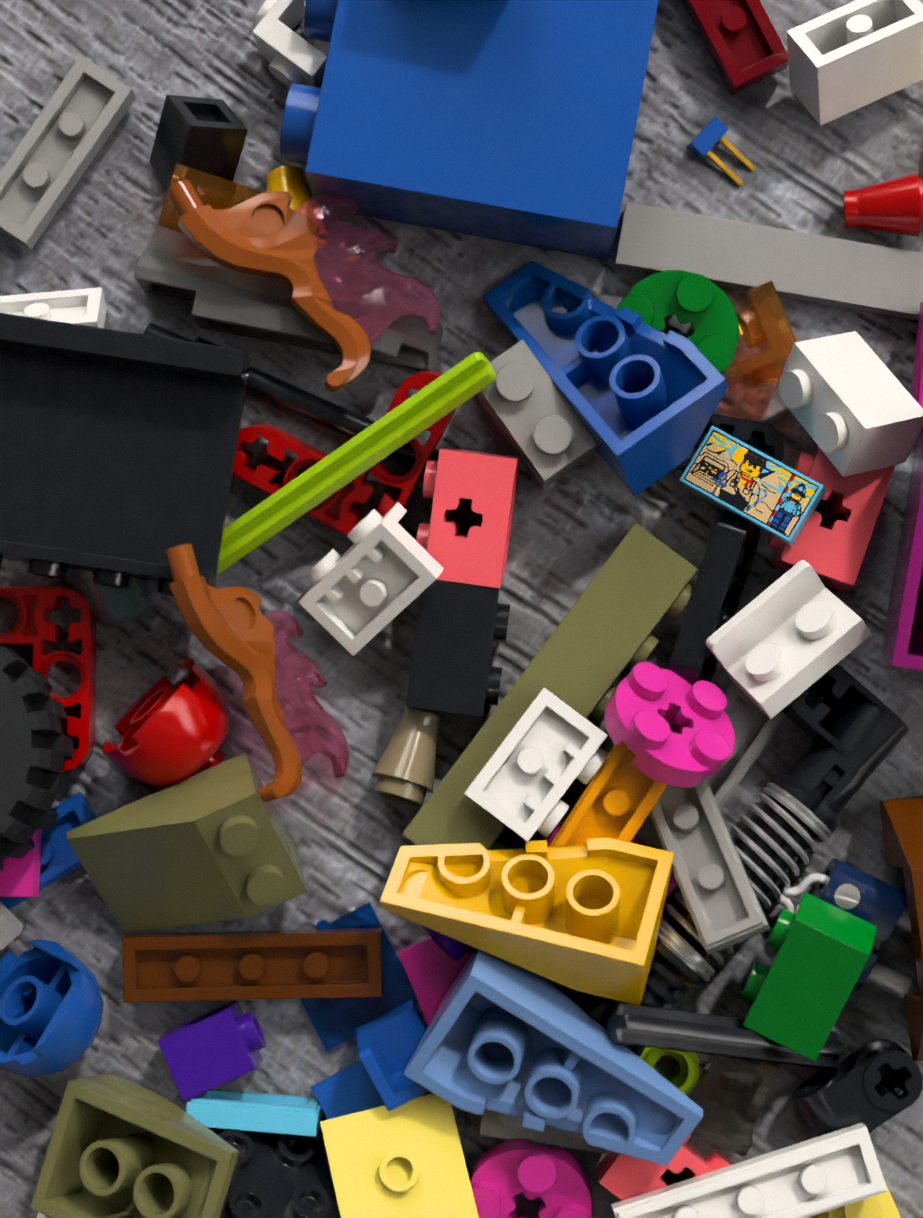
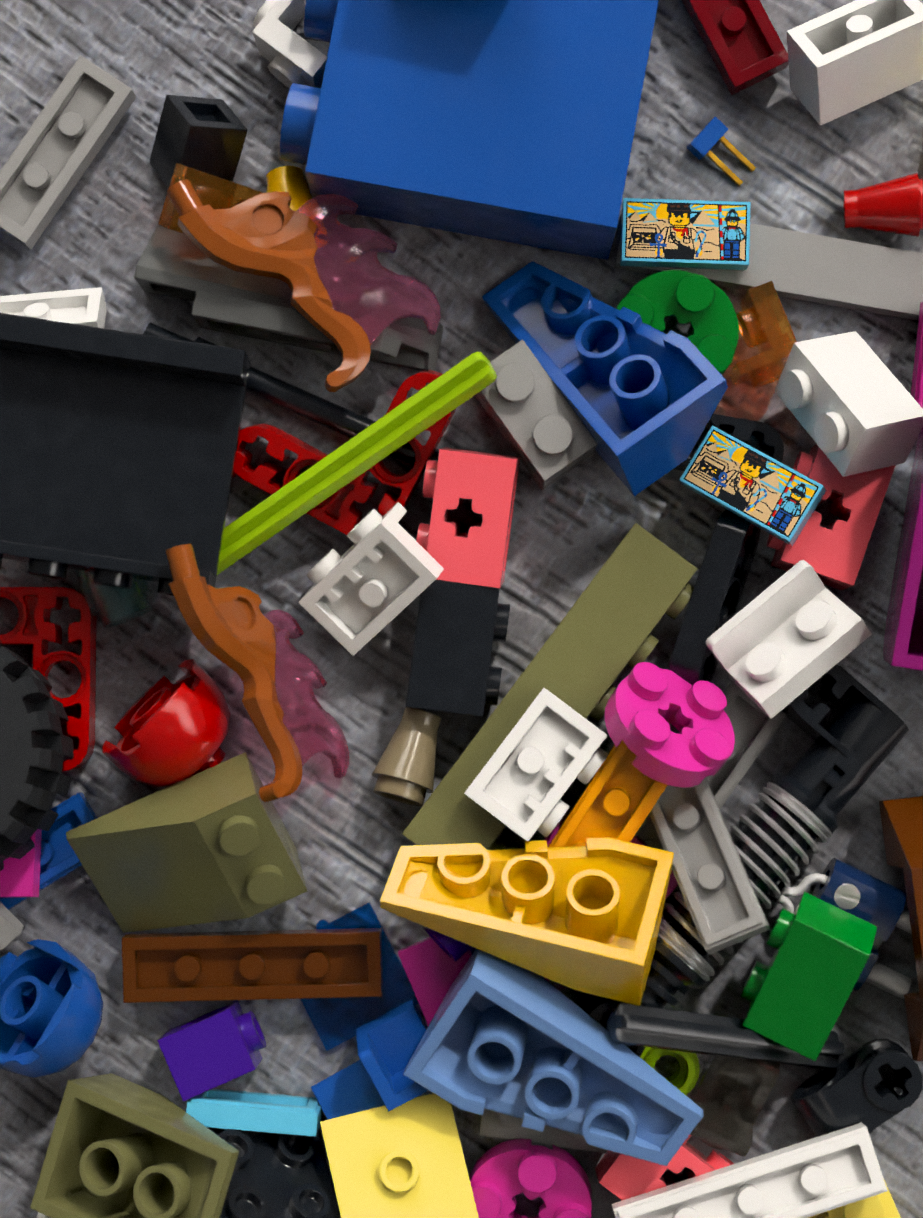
(685, 234): none -> tile

